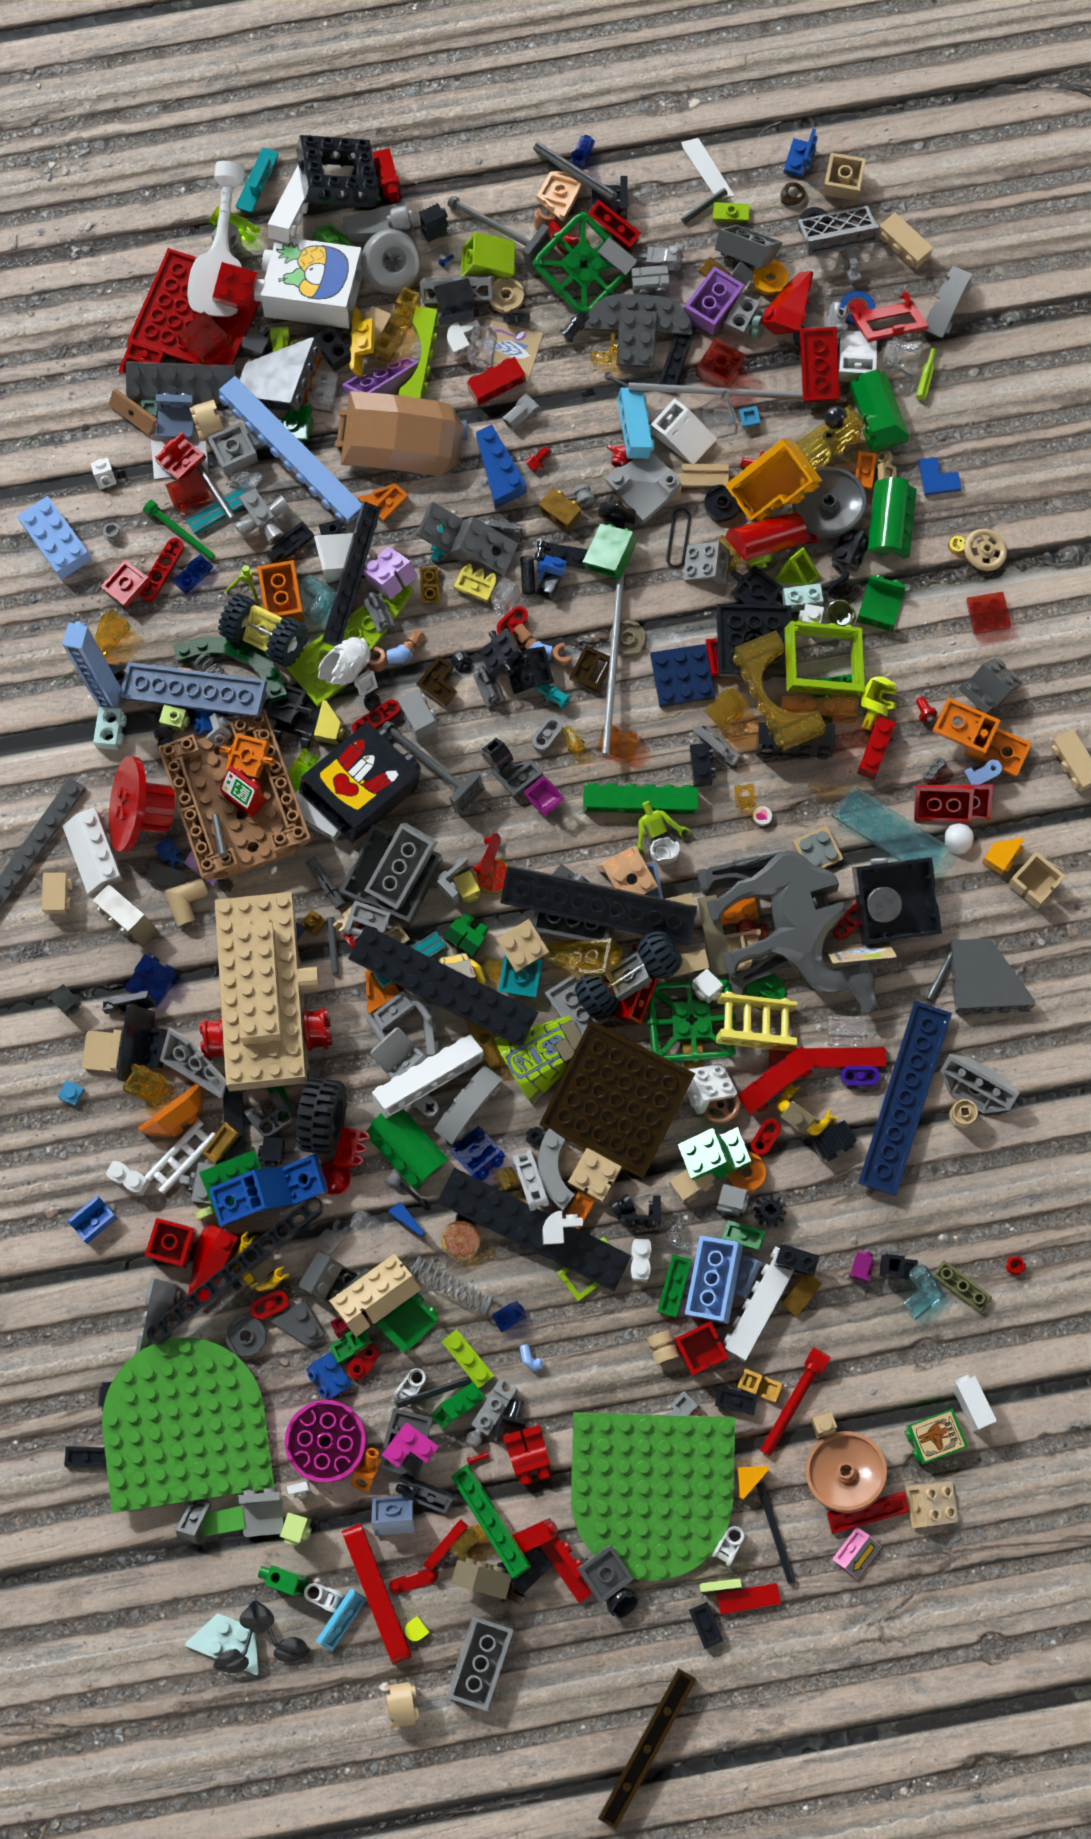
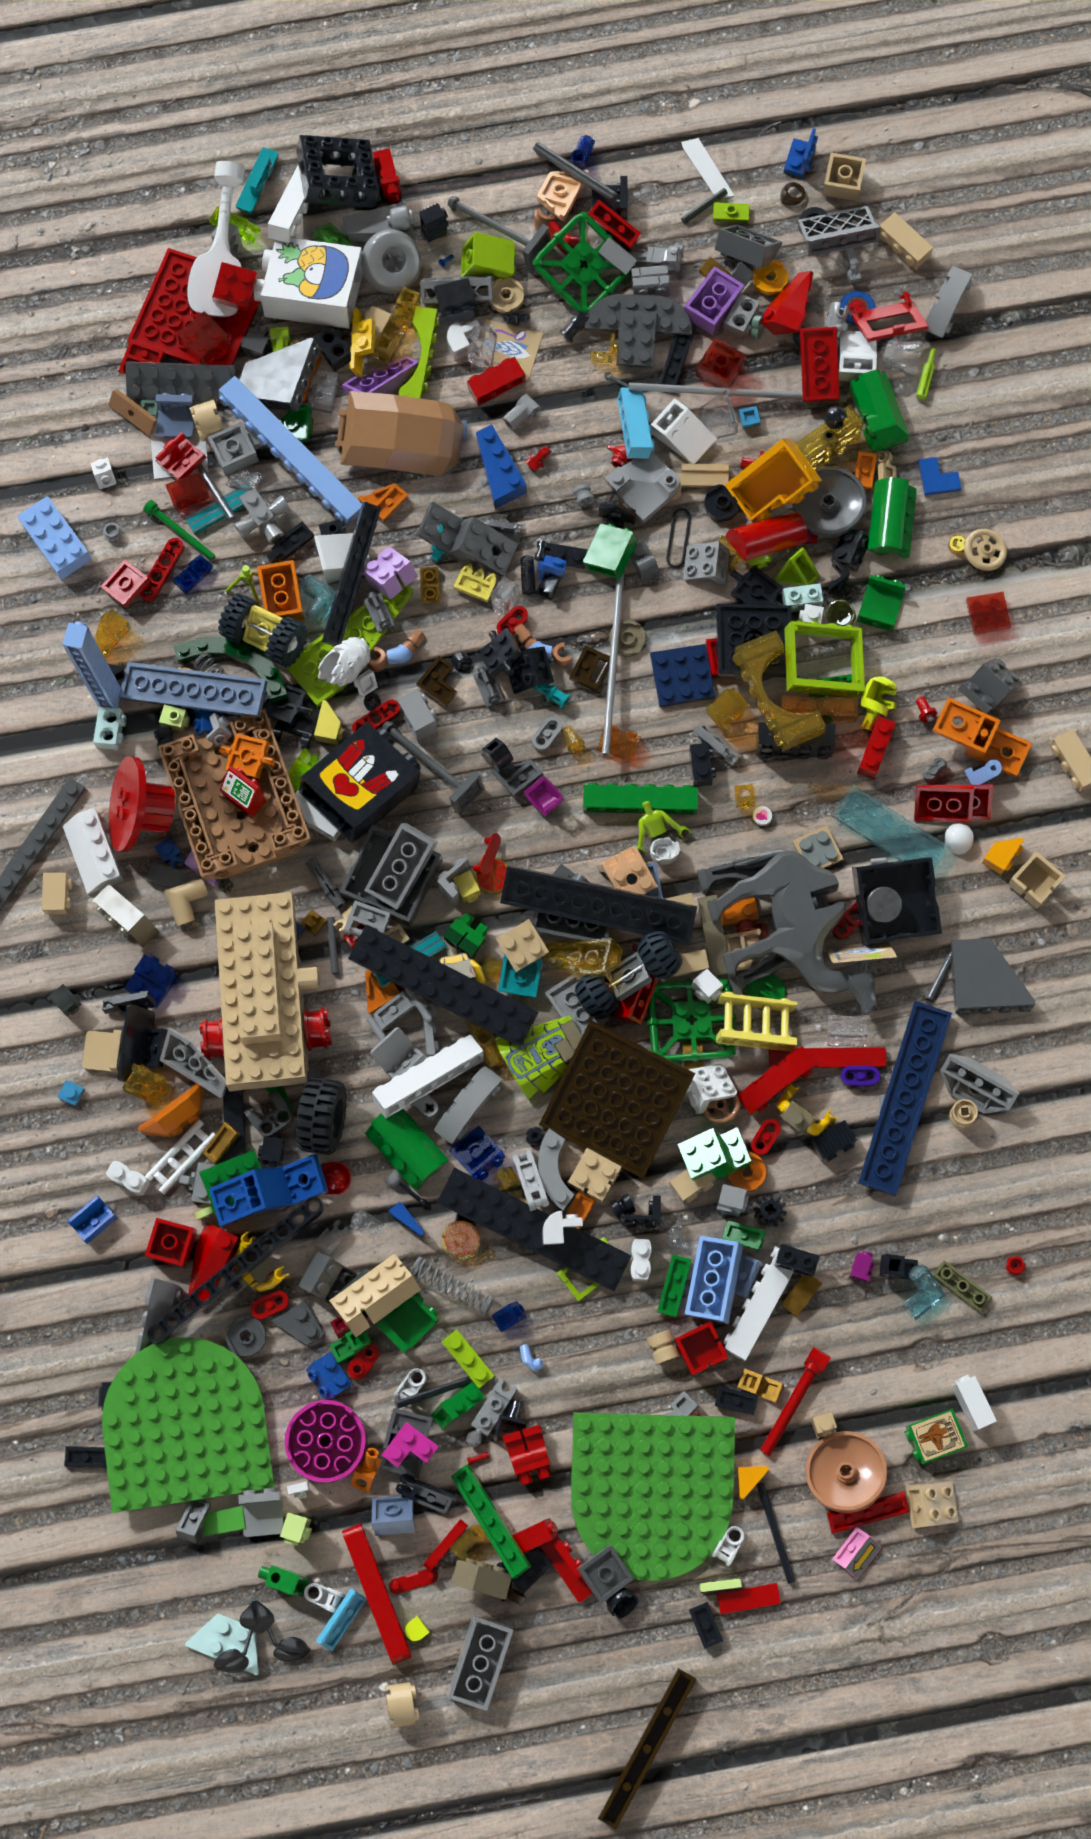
(219, 836): dark grey bar -> none
(349, 1147): red plate -> none
(560, 509): pearl gold brick -> none
(644, 562): none -> dark grey plate

